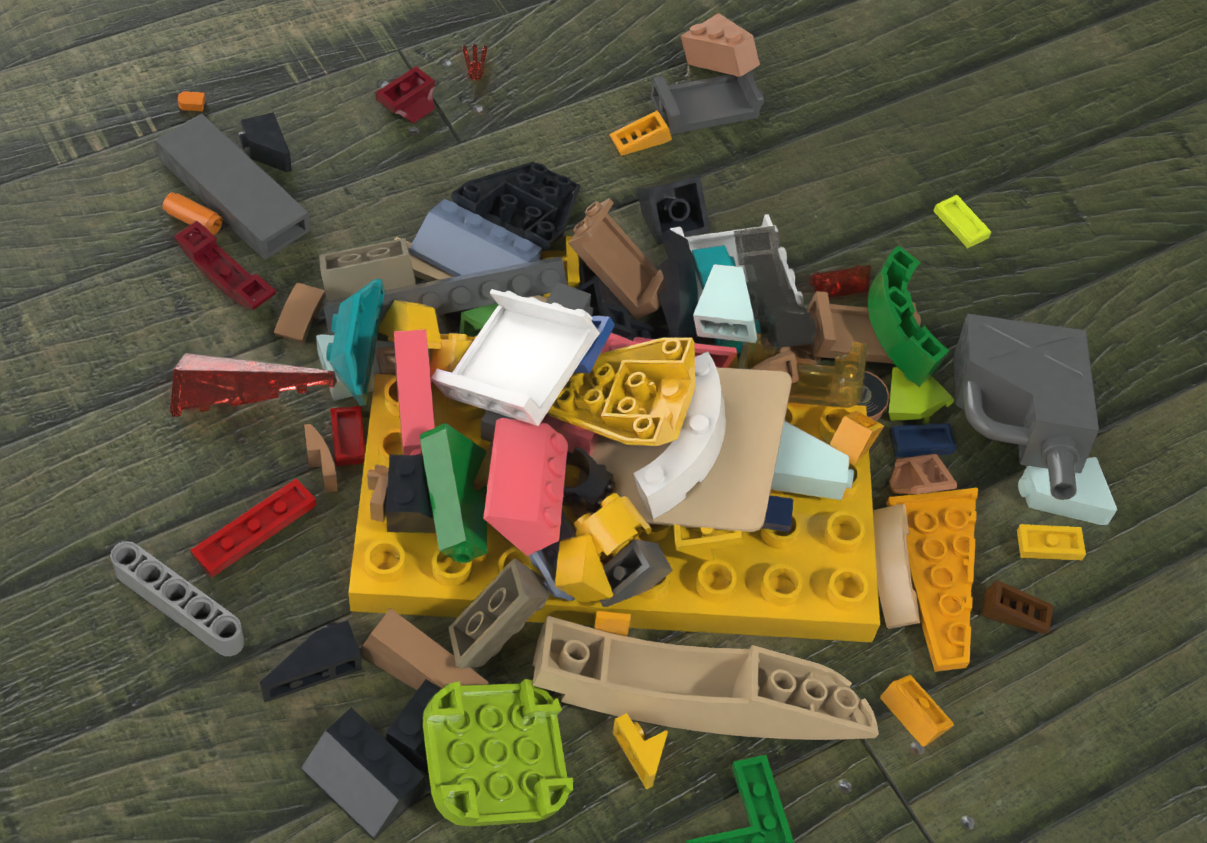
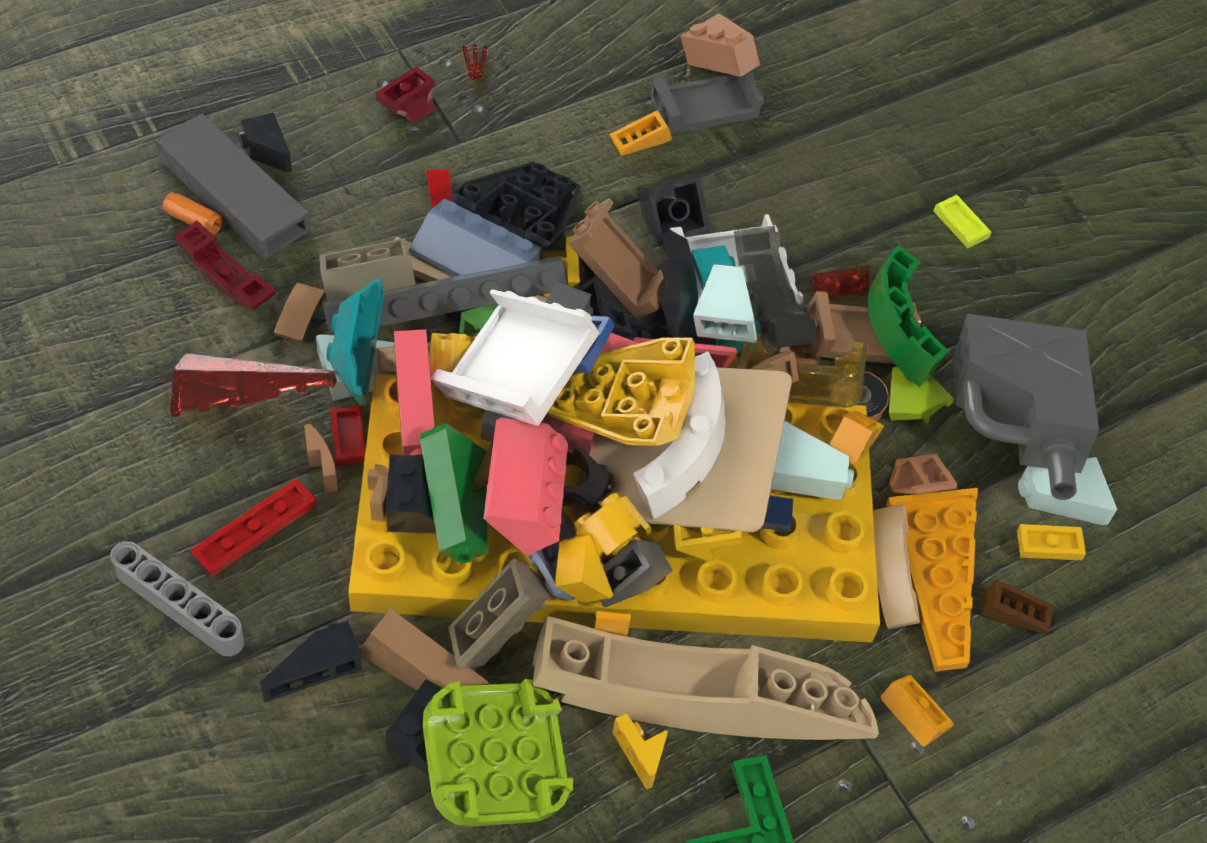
(191, 101): orange piece -> none
(363, 774): black slope -> none
(411, 316): yellow slope -> none
(439, 186): none -> red piece
(922, 440): dark blue tile -> none

